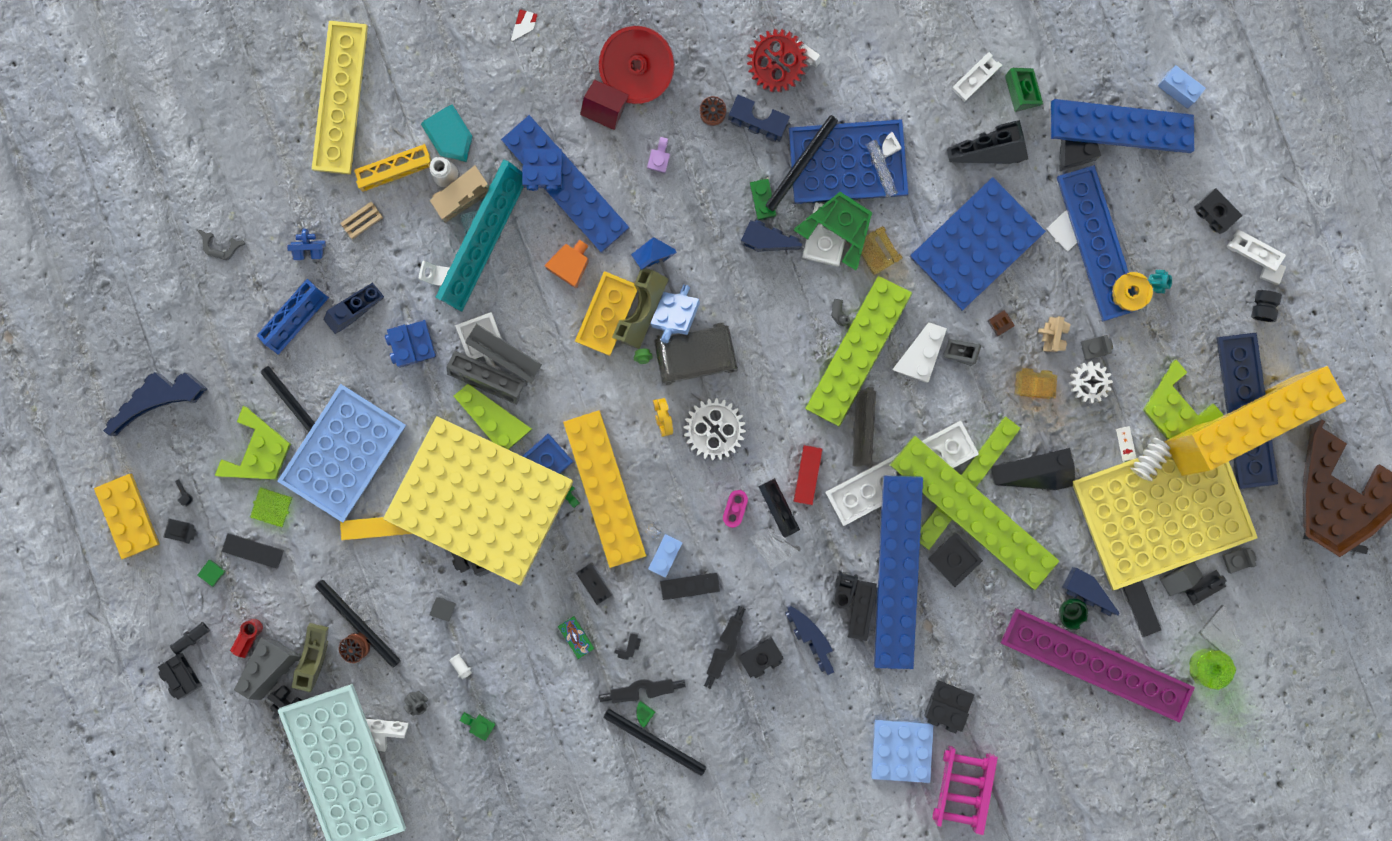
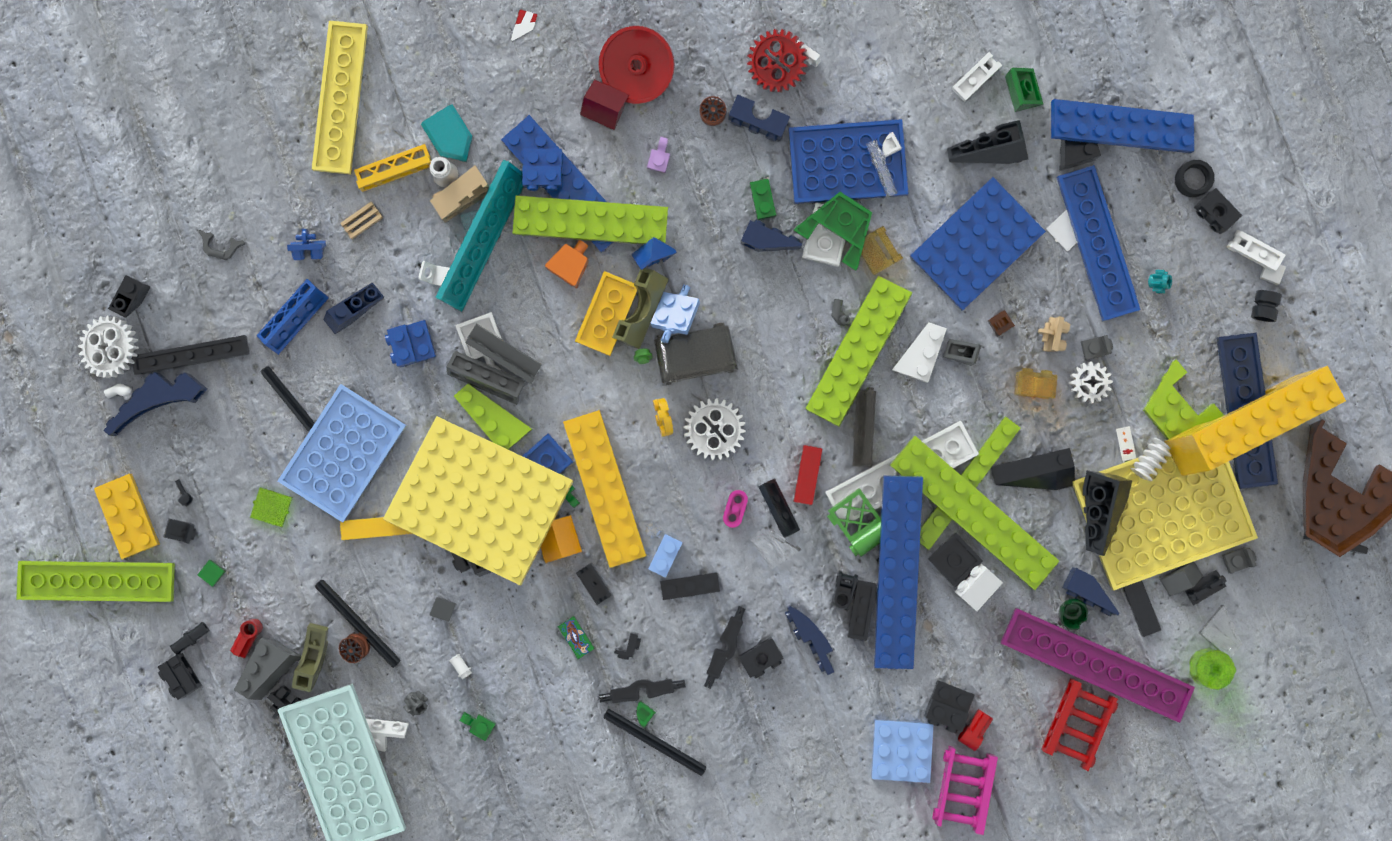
(95, 581): none -> lime plate
(108, 347): none -> white gear
(119, 389): none -> white arm
(128, 296): none -> black slope
(190, 355): none -> black plate
(252, 550): black tile -> none
(264, 453): lime wing -> none
(560, 540): none -> light orange slope
(589, 220): none -> lime plate
(801, 163): black axle -> none
(864, 538): none -> bright green piece
(973, 733): none -> red piece
(978, 587): none -> white brick
(1060, 726): none -> red fence
(1104, 503): none -> black wedge
(1126, 282): yellow plate -> none
(1181, 87): light blue brick -> none
(1205, 168): none -> black tyre

